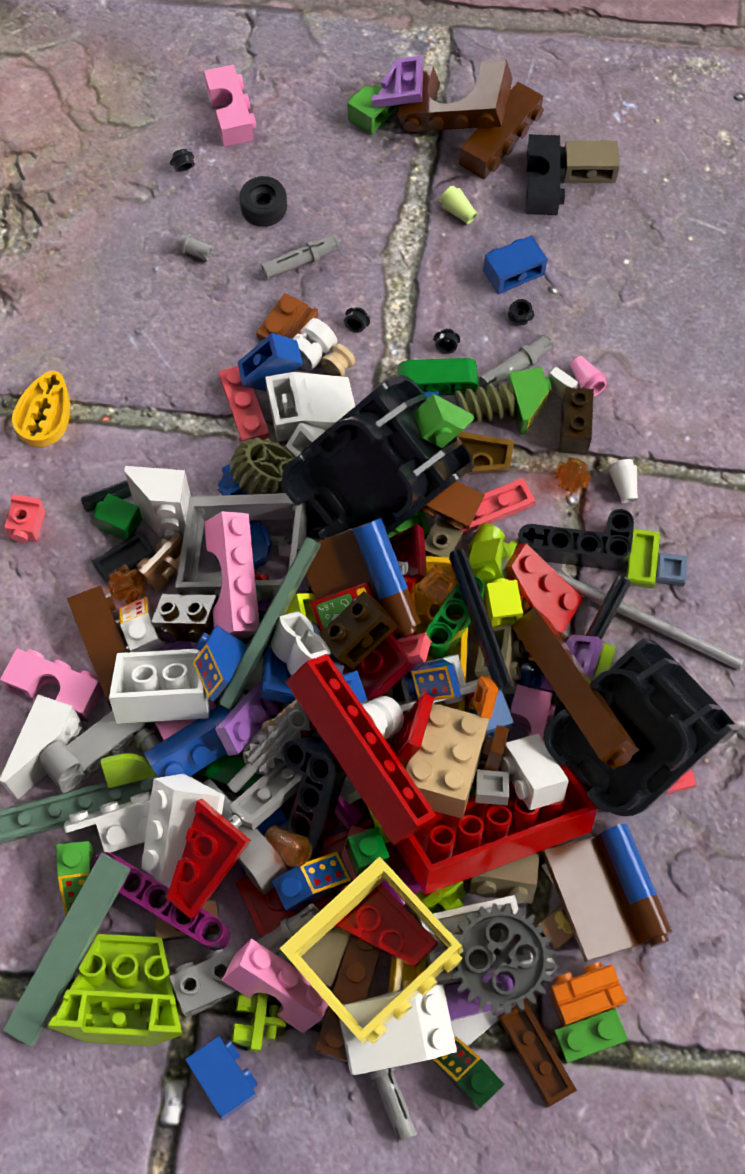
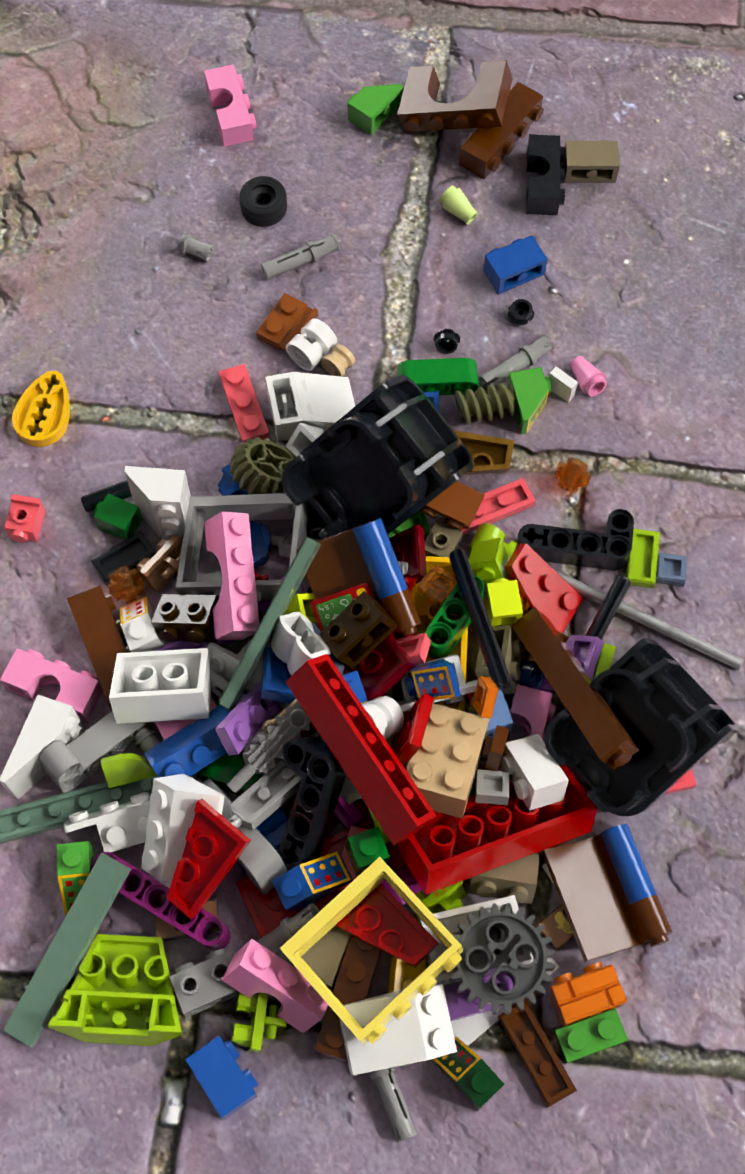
(182, 160): black plate -> none
(217, 660): blue slope -> none
(270, 357): blue brick -> none
(291, 847): clear orange cone -> none
(356, 319): black plate -> none
(402, 84): medium lavender wing -> none
(441, 420): bright green slope -> none
(576, 420): dark brown brick -> none
(625, 479): white cone -> none

